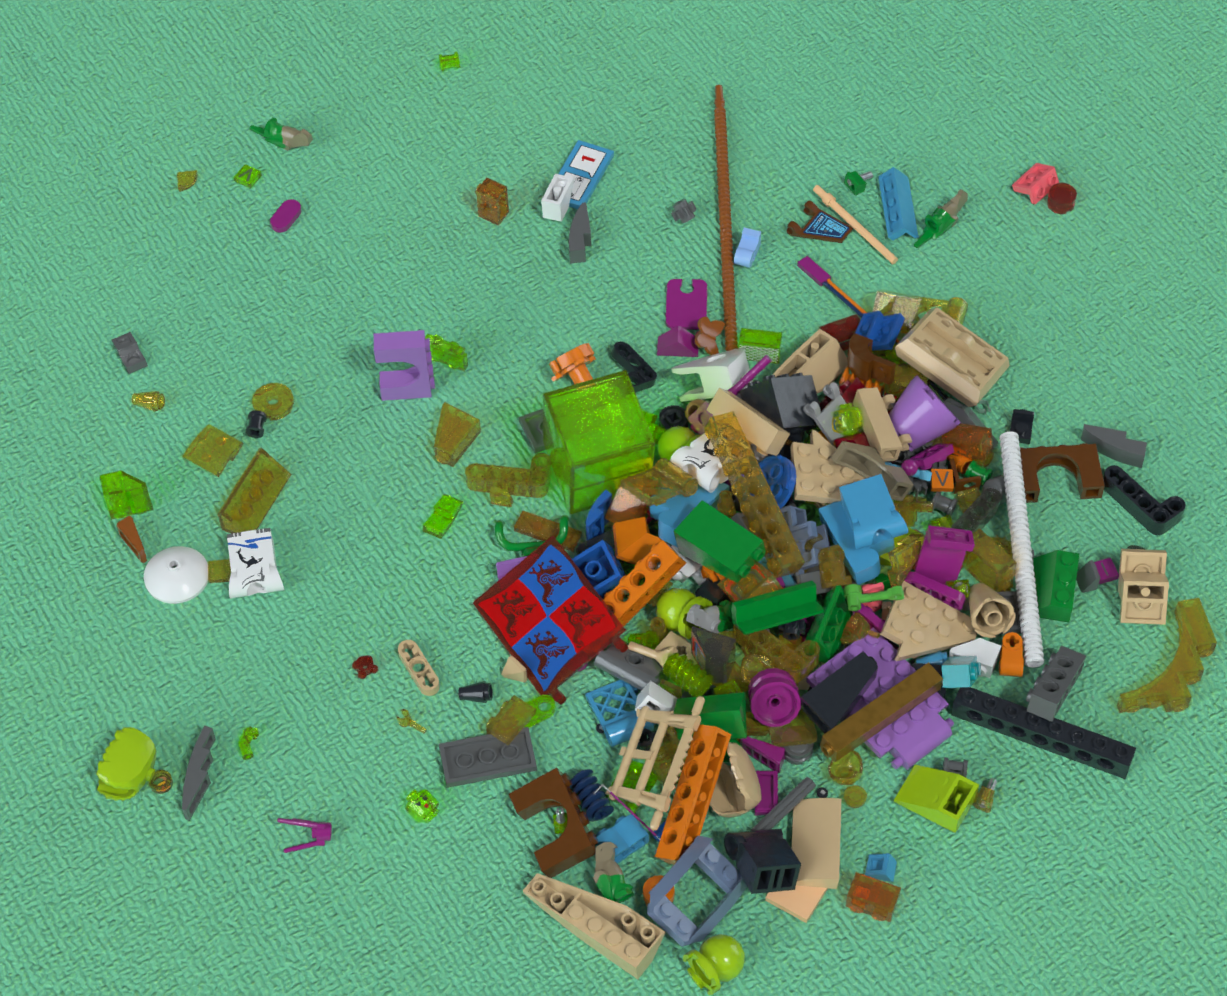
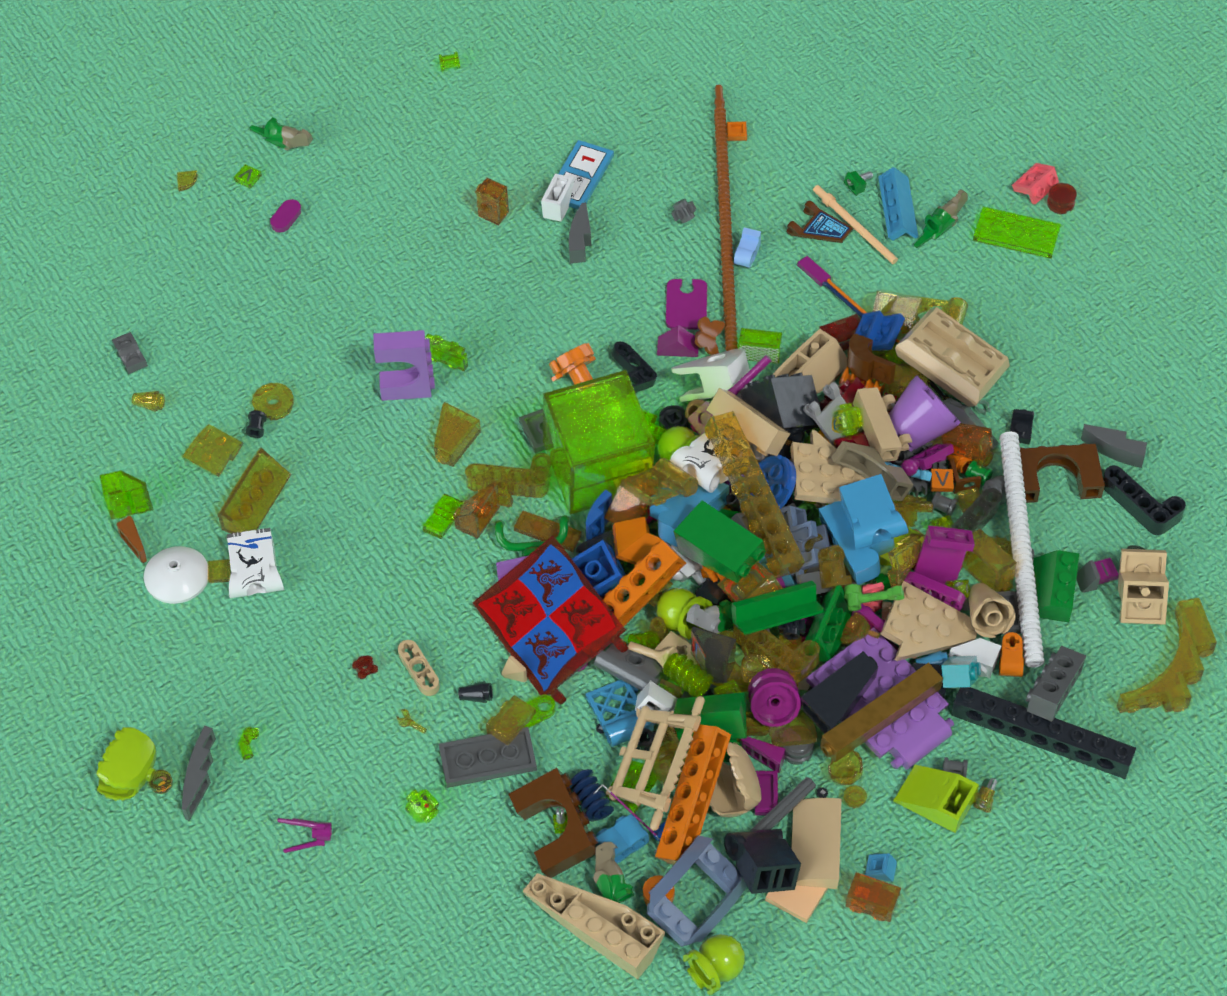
(477, 511): none -> clear orange slope
(725, 504): clear yellow cone -> none
(736, 131): none -> orange tile
(1017, 232): none -> clear neon green plate

